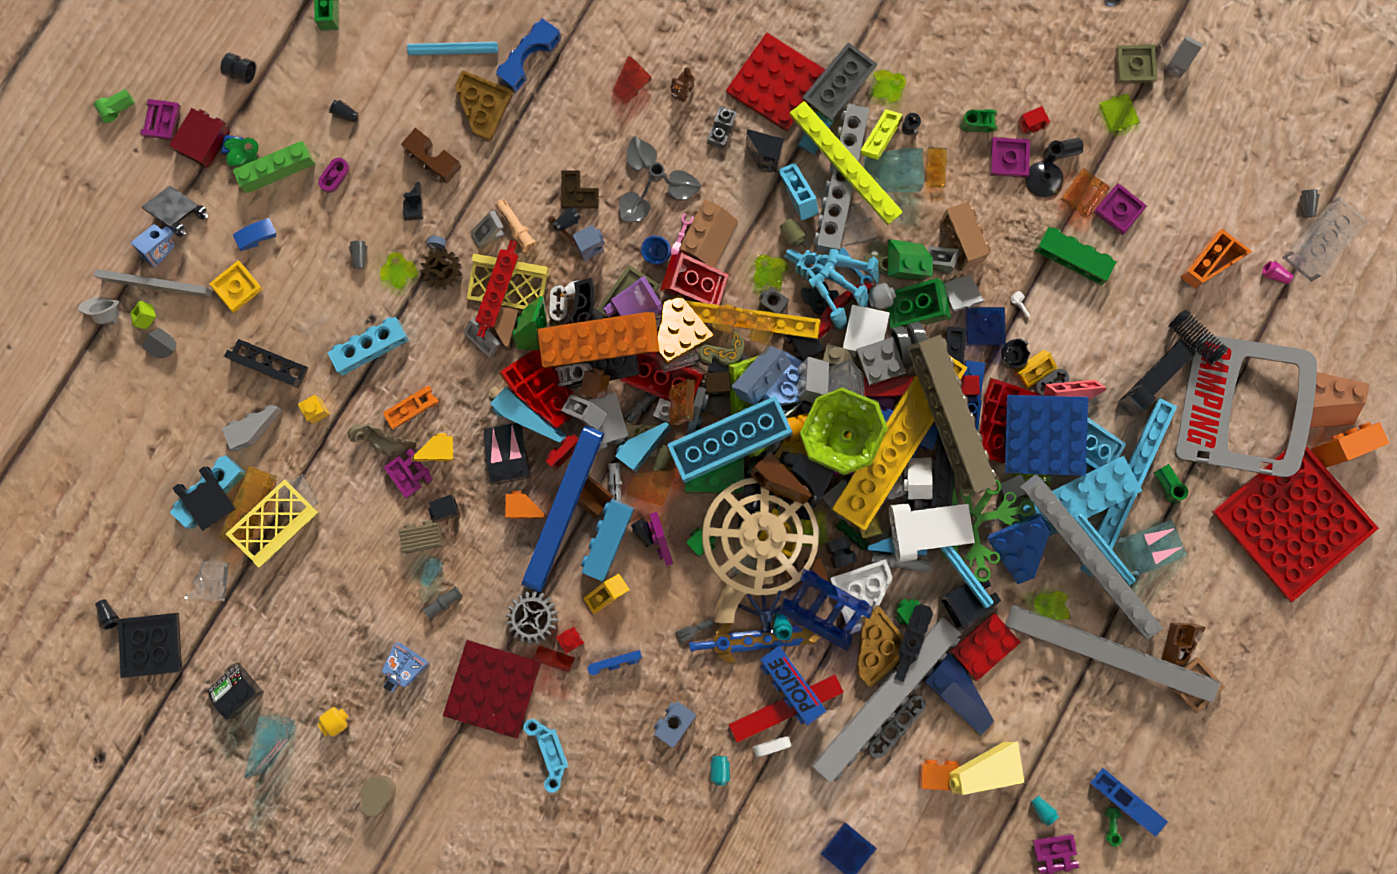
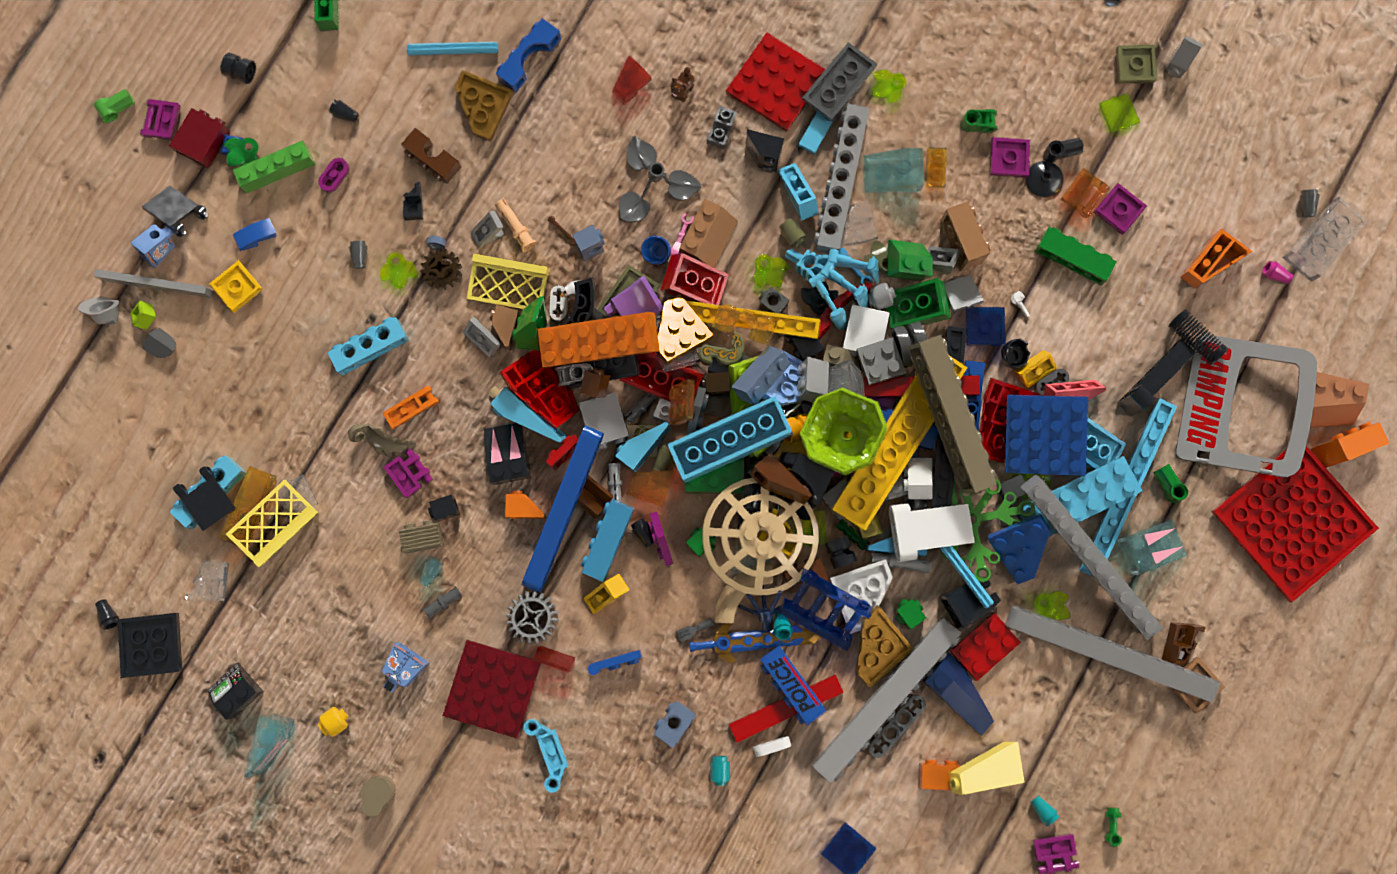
(248, 430): light grey slope -> none
(262, 368): black fence -> none
(313, 409): yellow brick -> none
(437, 449): yellow slope -> none
(496, 288): red plate -> none
(567, 219): black cone -> none
(570, 640): red brick -> none
(573, 195): dark brown plate -> none
(584, 411): light grey slope -> none
(846, 163): neon yellow plate -> none
(881, 134): neon yellow plate -> none
(908, 119): black bush -> none
(917, 630): black piece -> none
(1033, 120): red brick -> none
(1104, 548): medium azure axle -> none
(1129, 802): blue slope -> none

